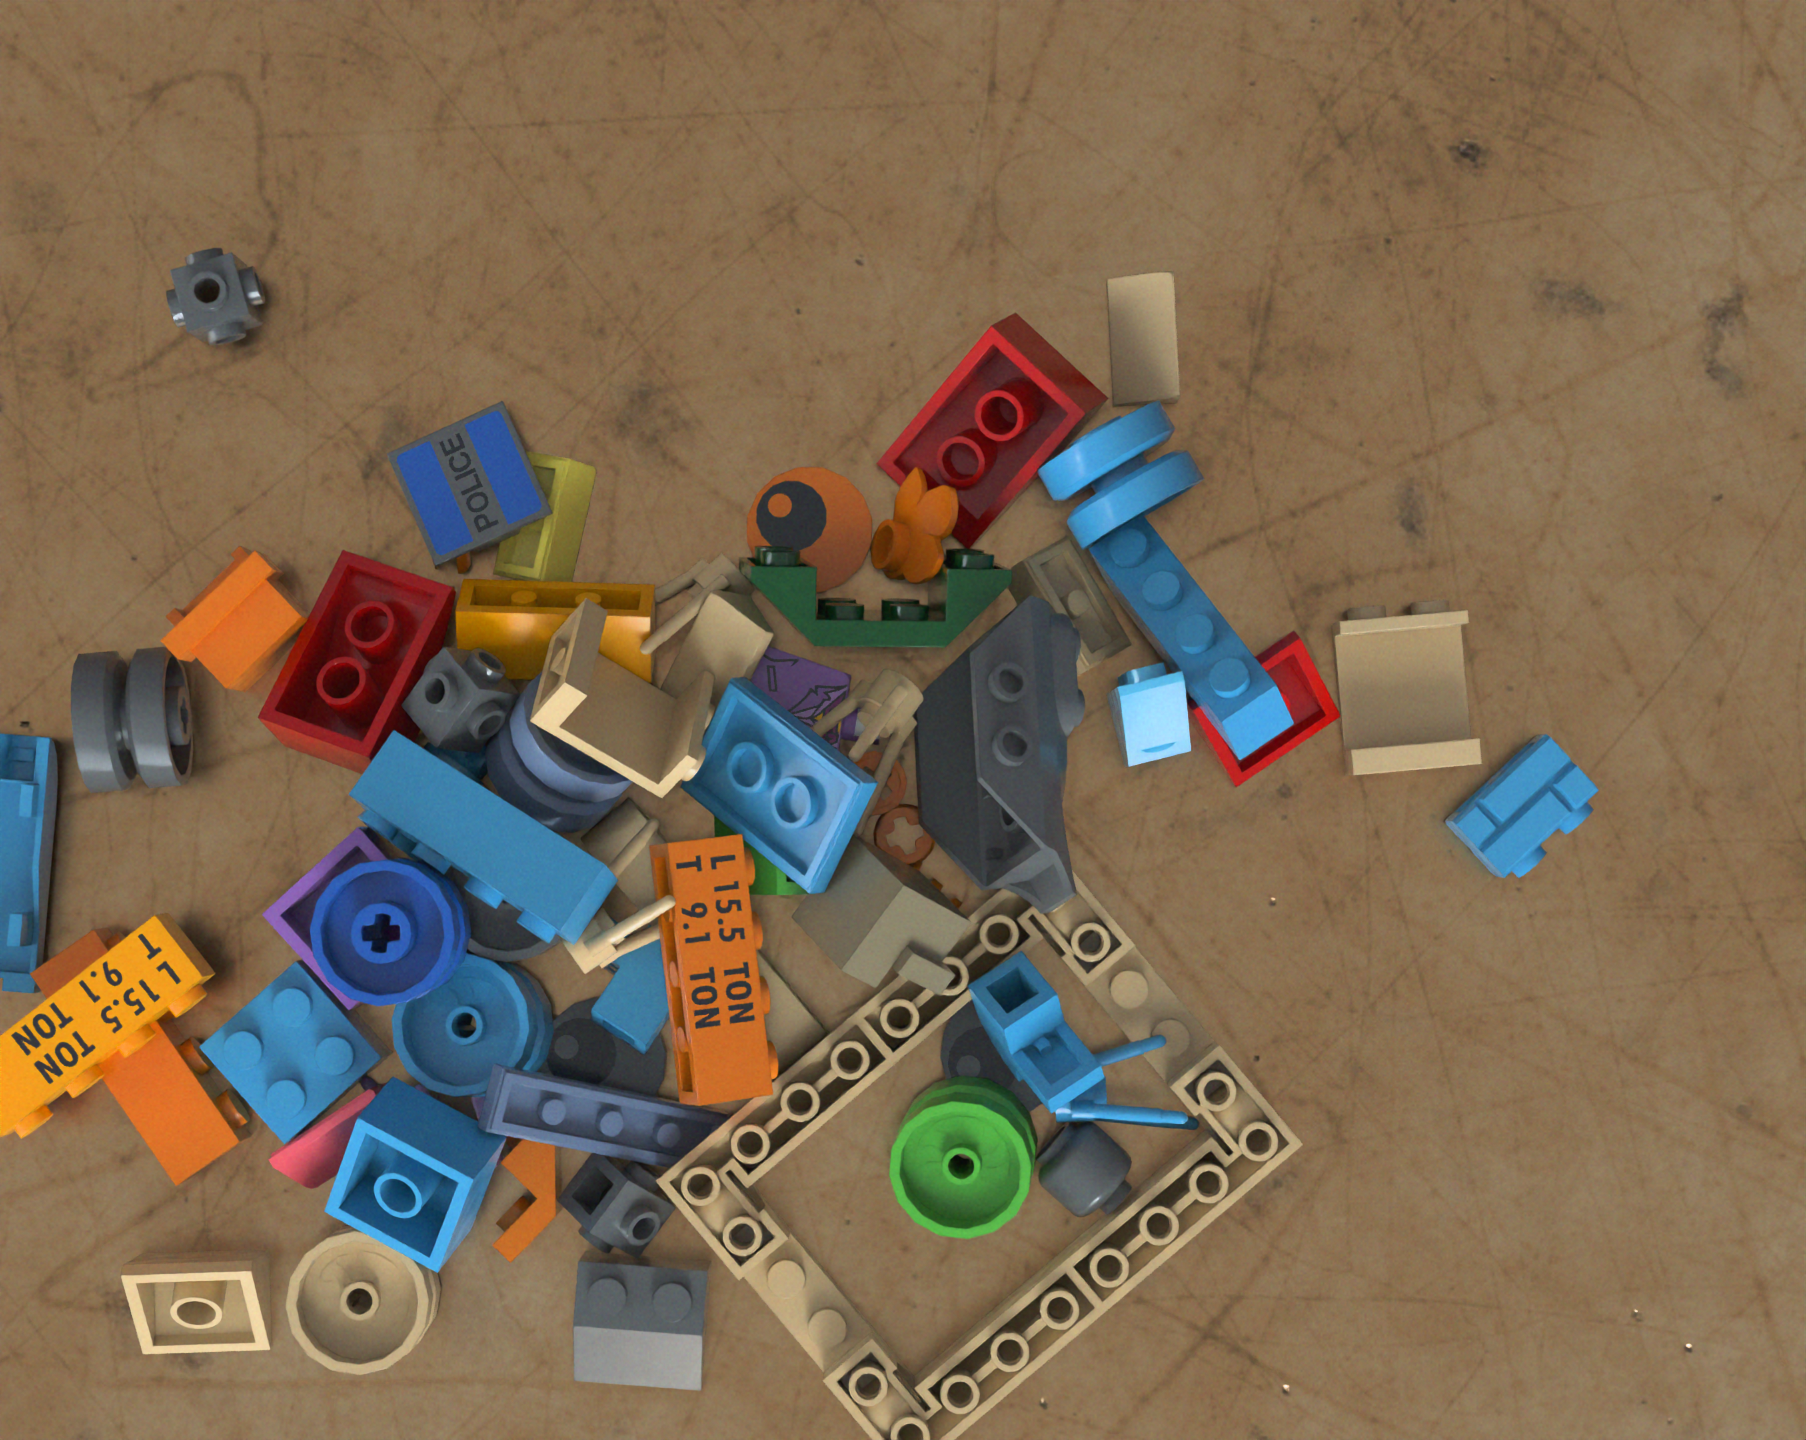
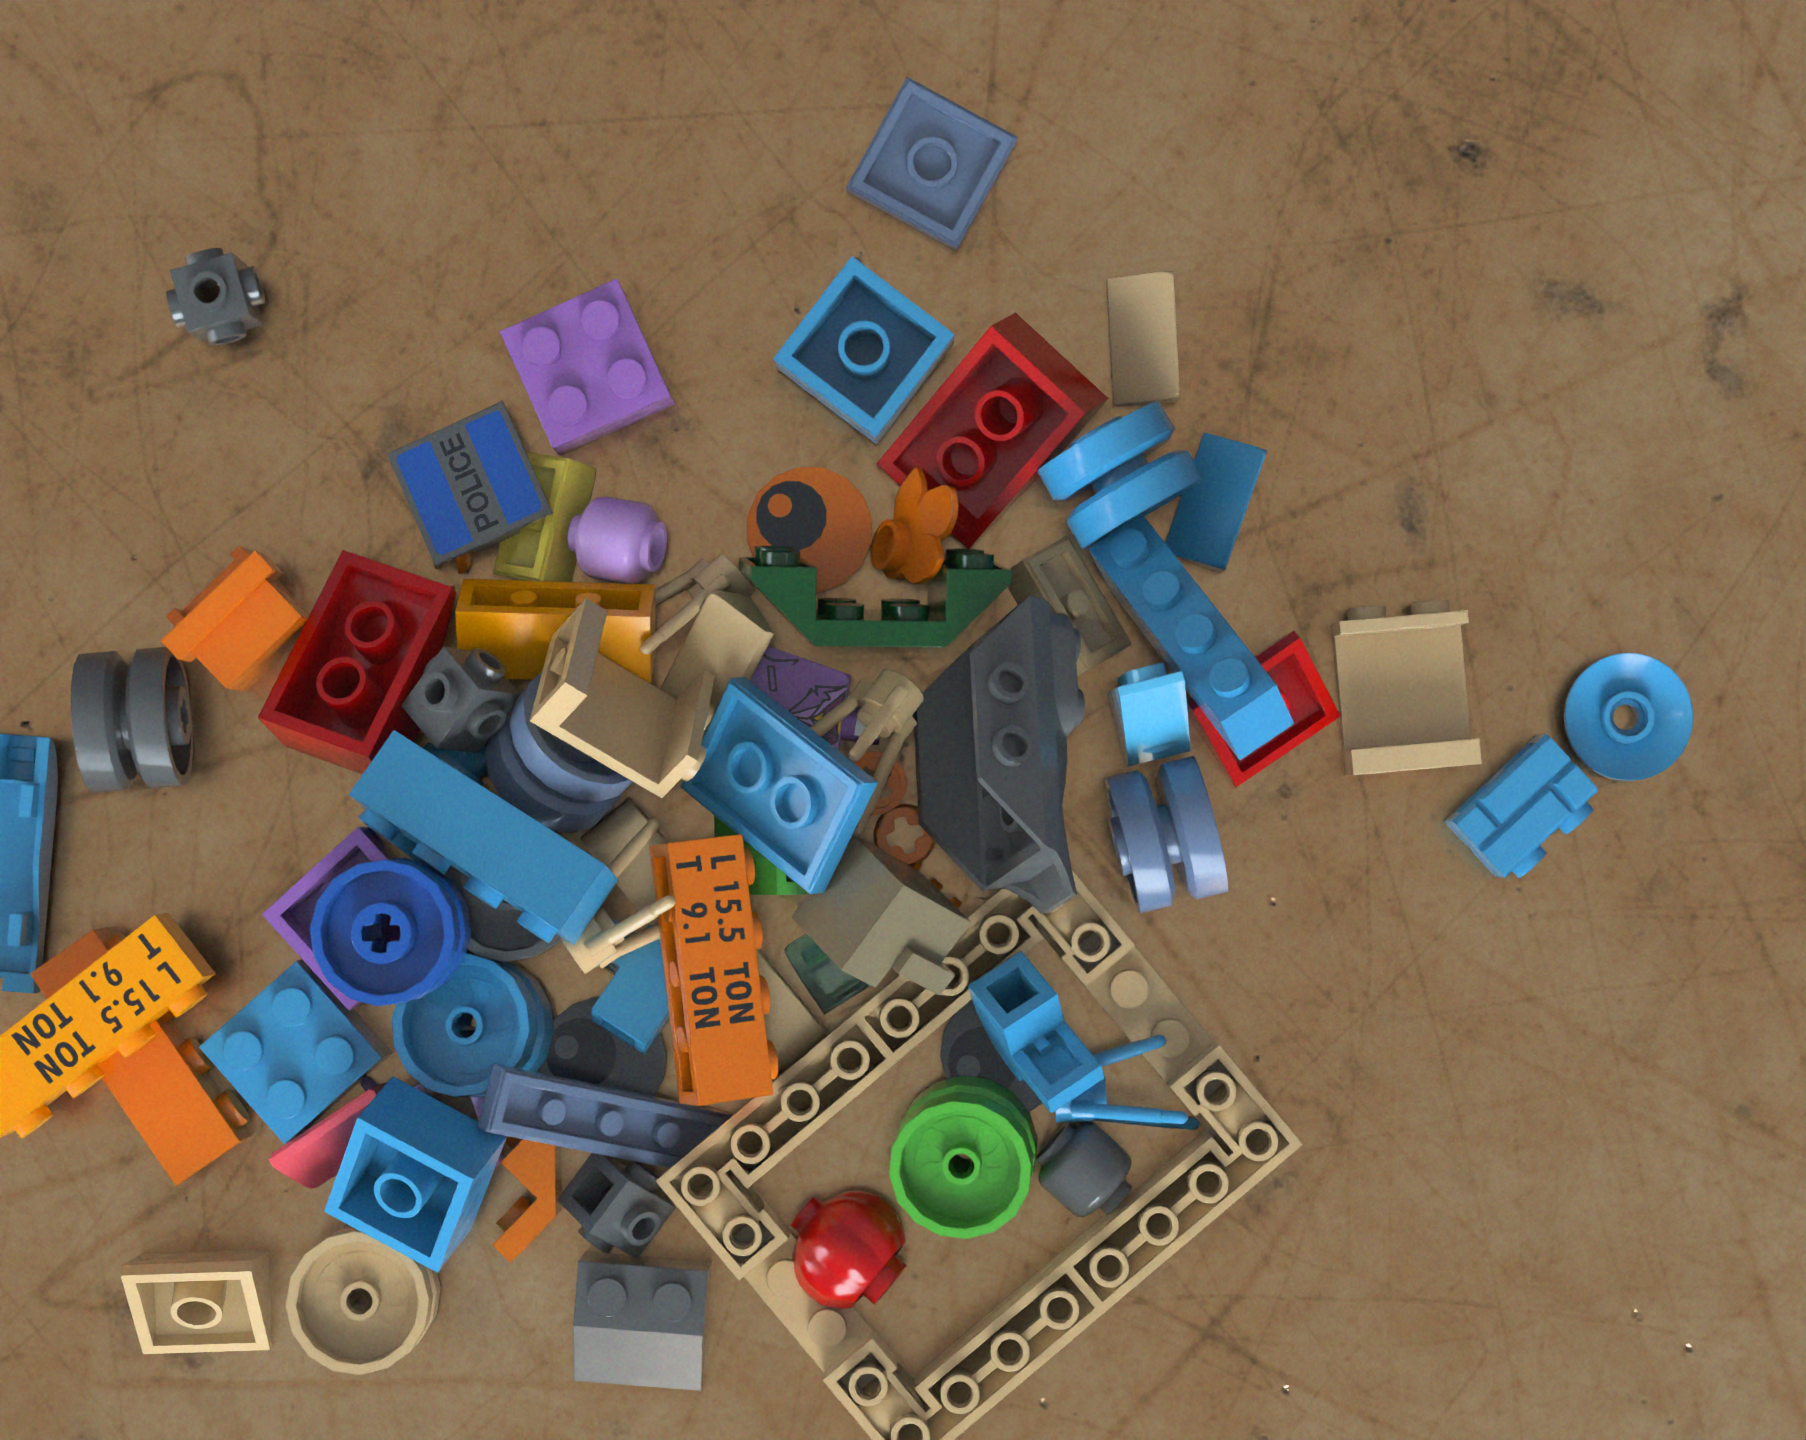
(587, 367): none -> medium lavender brick
(618, 540): none -> lavender head
(821, 975): none -> clear light blue slope
(847, 1248): none -> red plant
(864, 350): none -> dark azure brick
(931, 164): none -> sand blue tile
(1176, 832): none -> sand blue wheel
(1214, 509): none -> dark azure slope
(1660, 716): none -> dark azure dish

